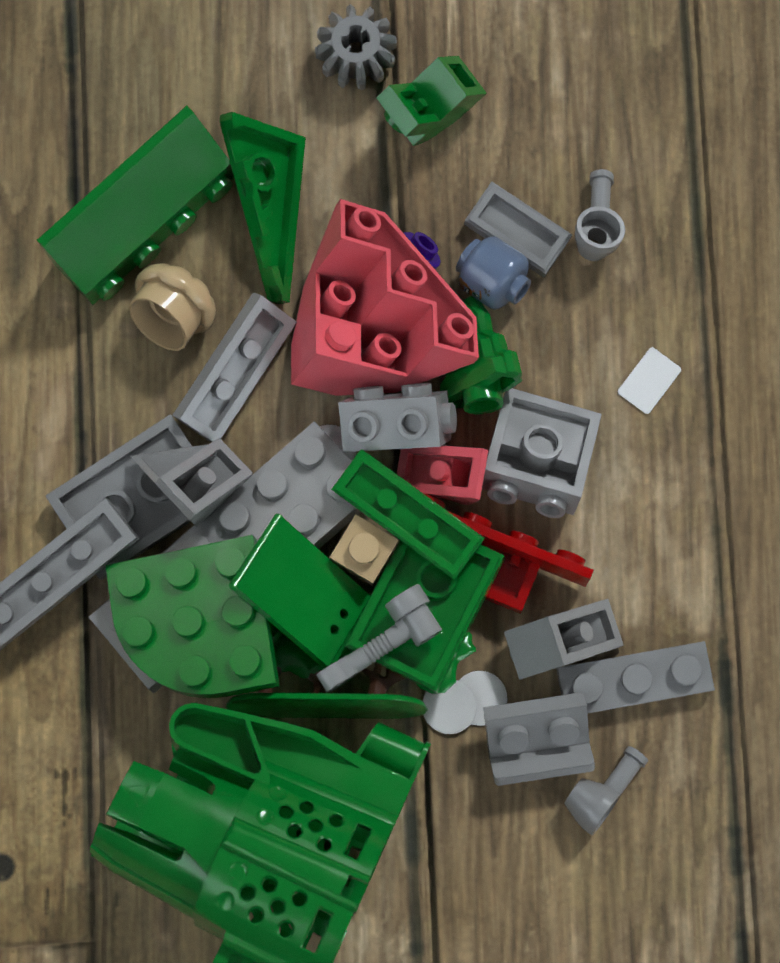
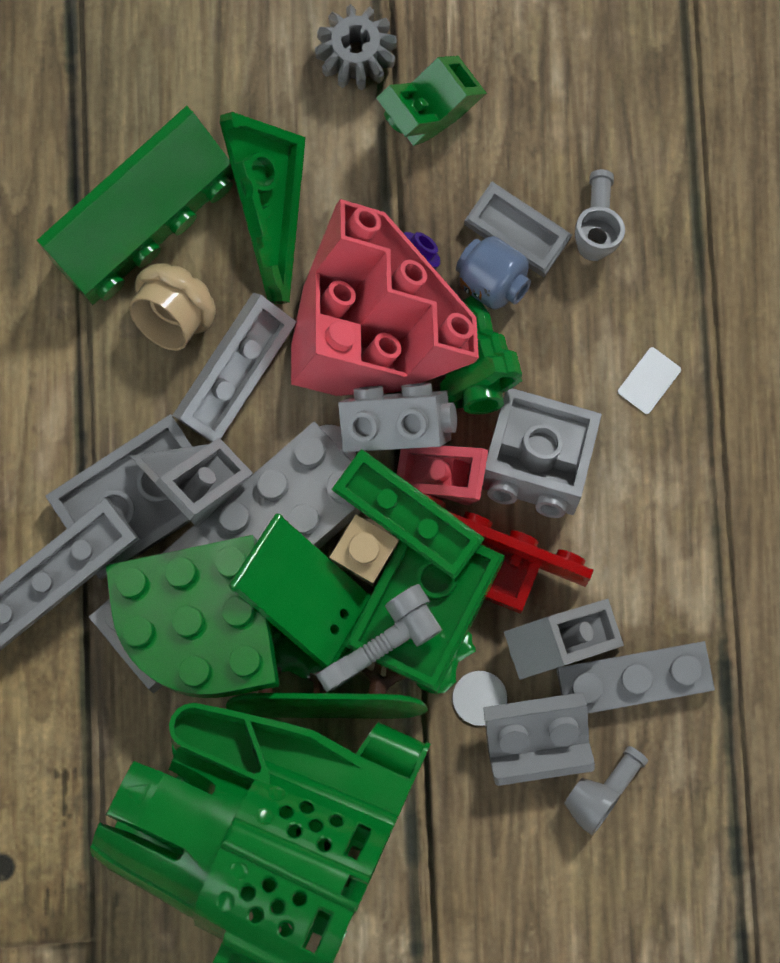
(451, 710): white sticker -> none

